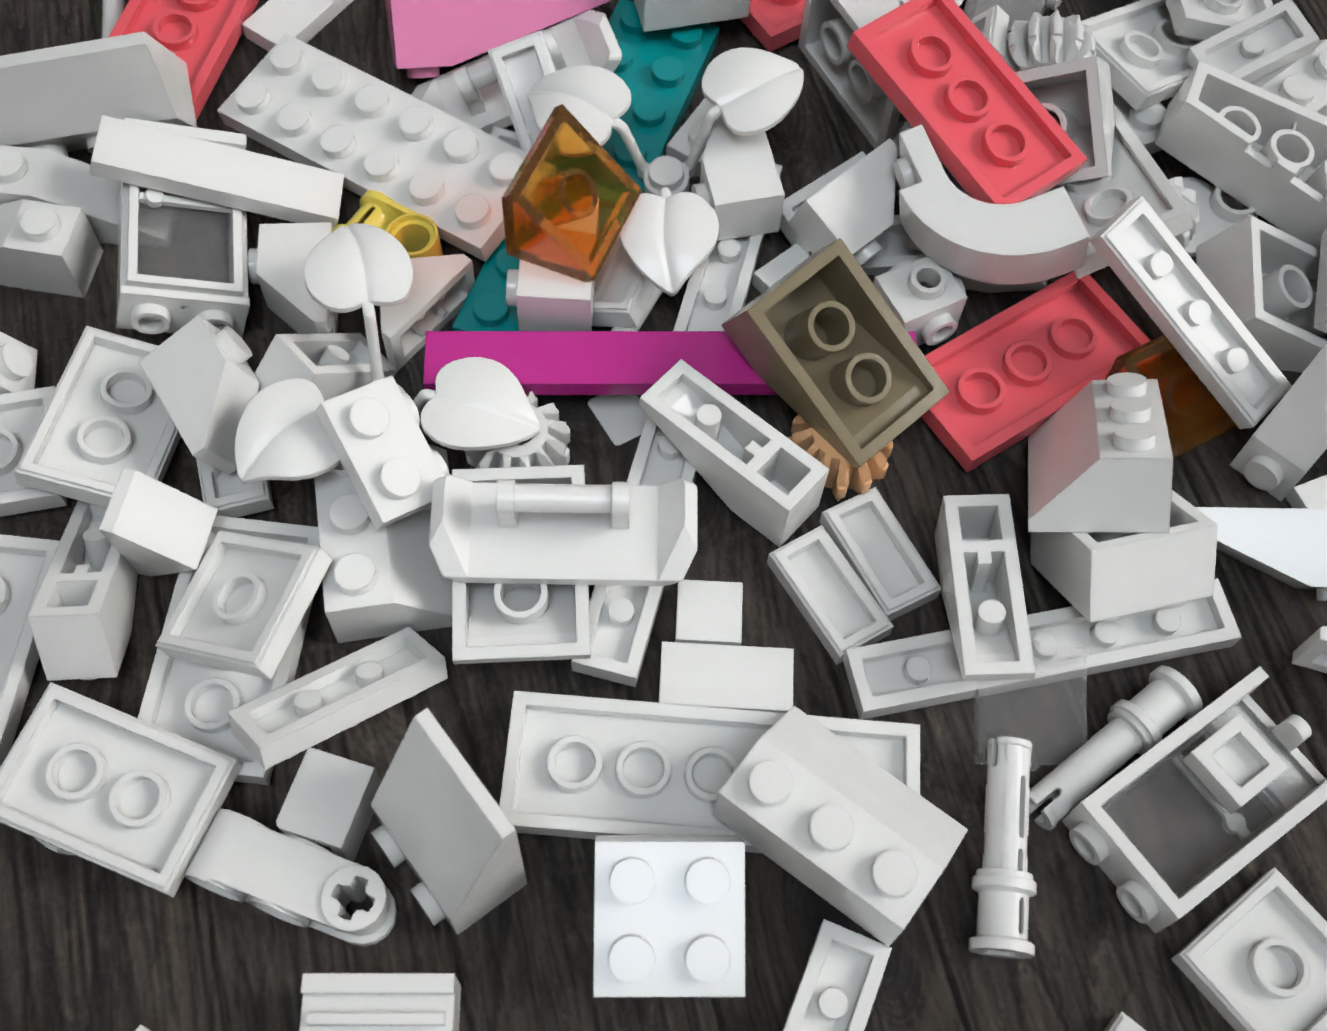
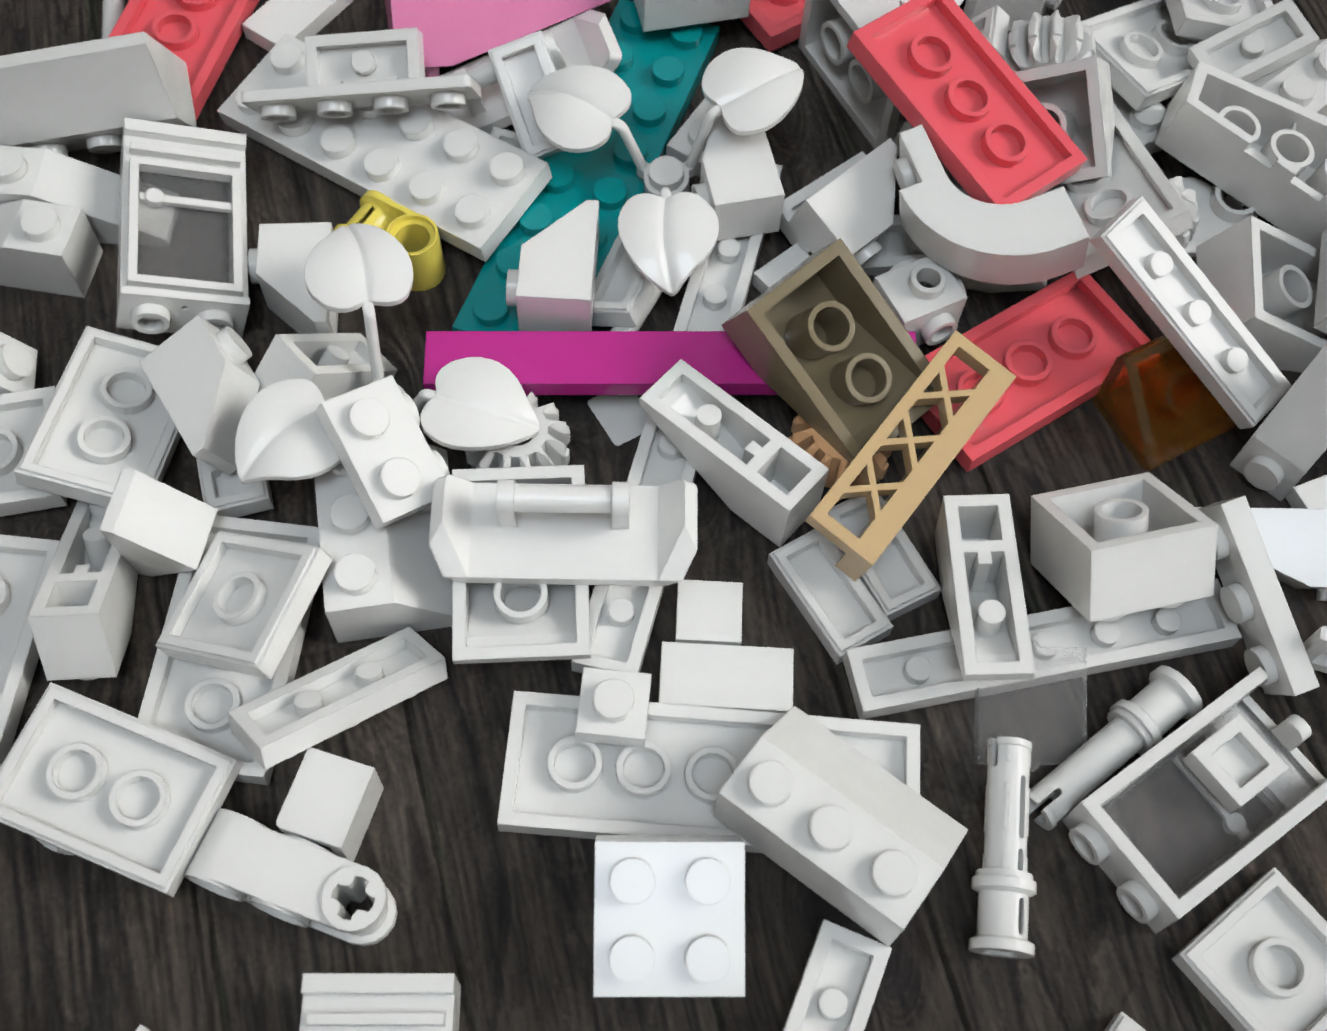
(215, 173): white tile -> none
(363, 71): none -> white bracket
(435, 298): white slope -> none
(446, 829): white slope -> none
(567, 201): clear orange slope -> none
(613, 707): none -> white plate
(921, 472): none -> tan fence
(1103, 461): white slope -> none
(1256, 601): none -> white plate

